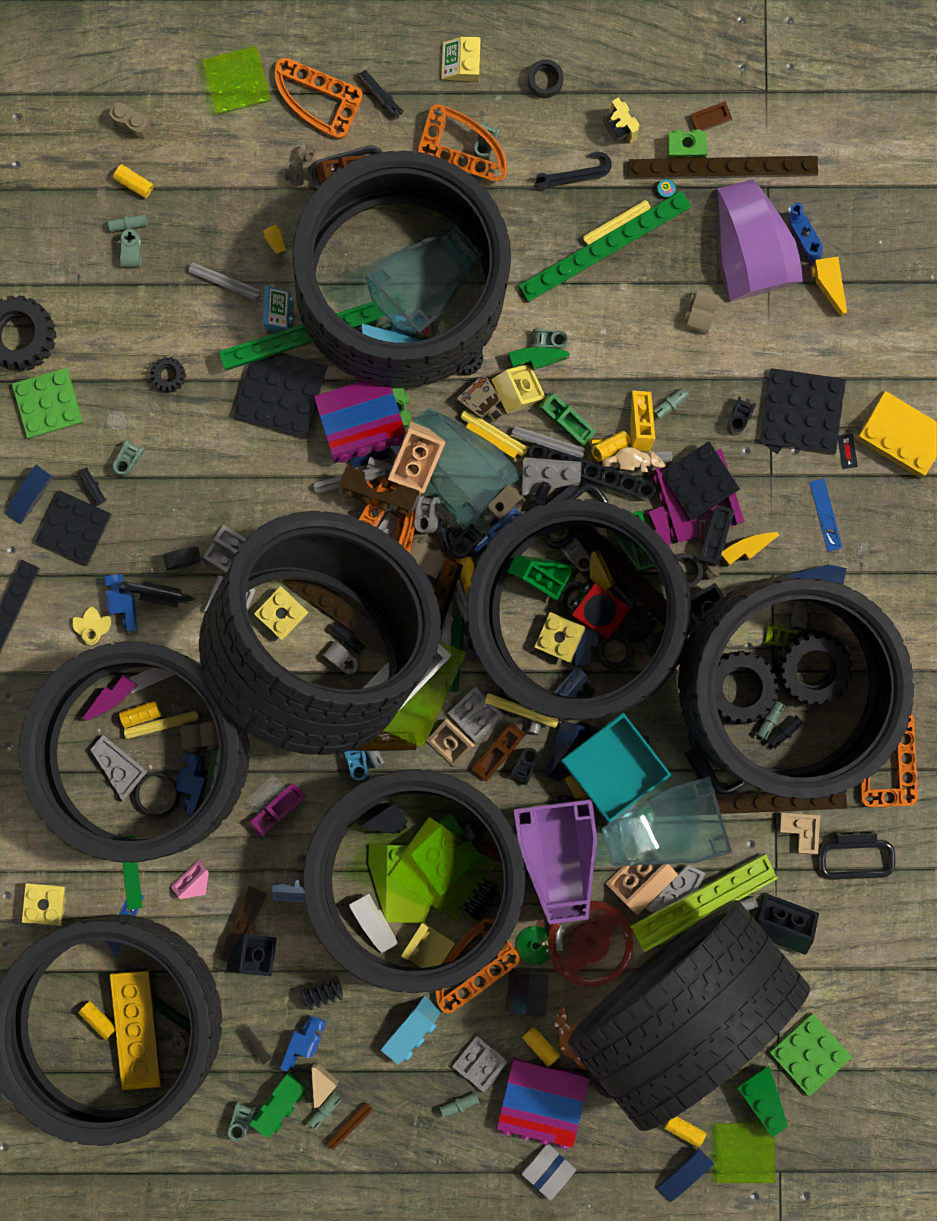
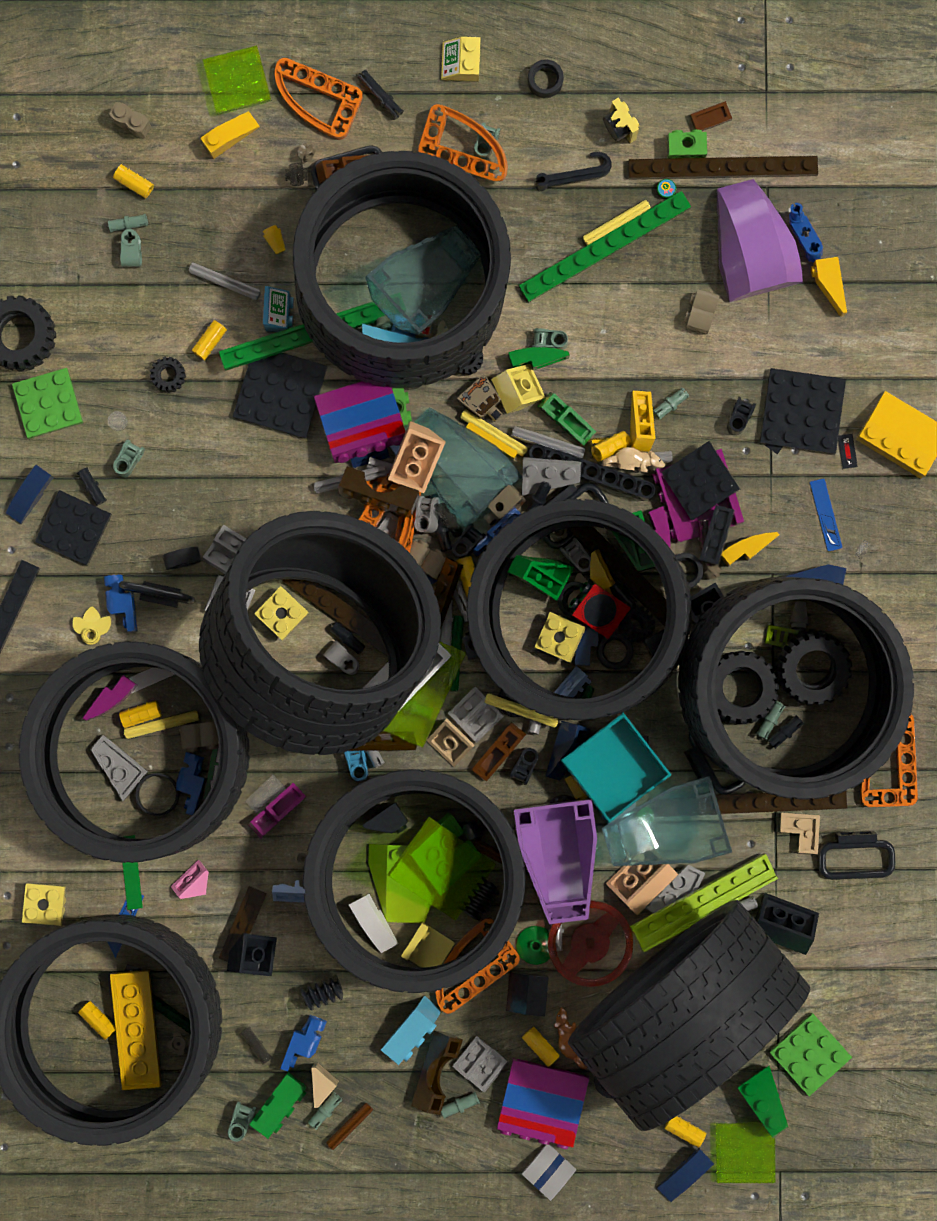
(209, 340): none -> yellow axle
(228, 134): none -> yellow slope
(428, 1093): none -> dark brown arch

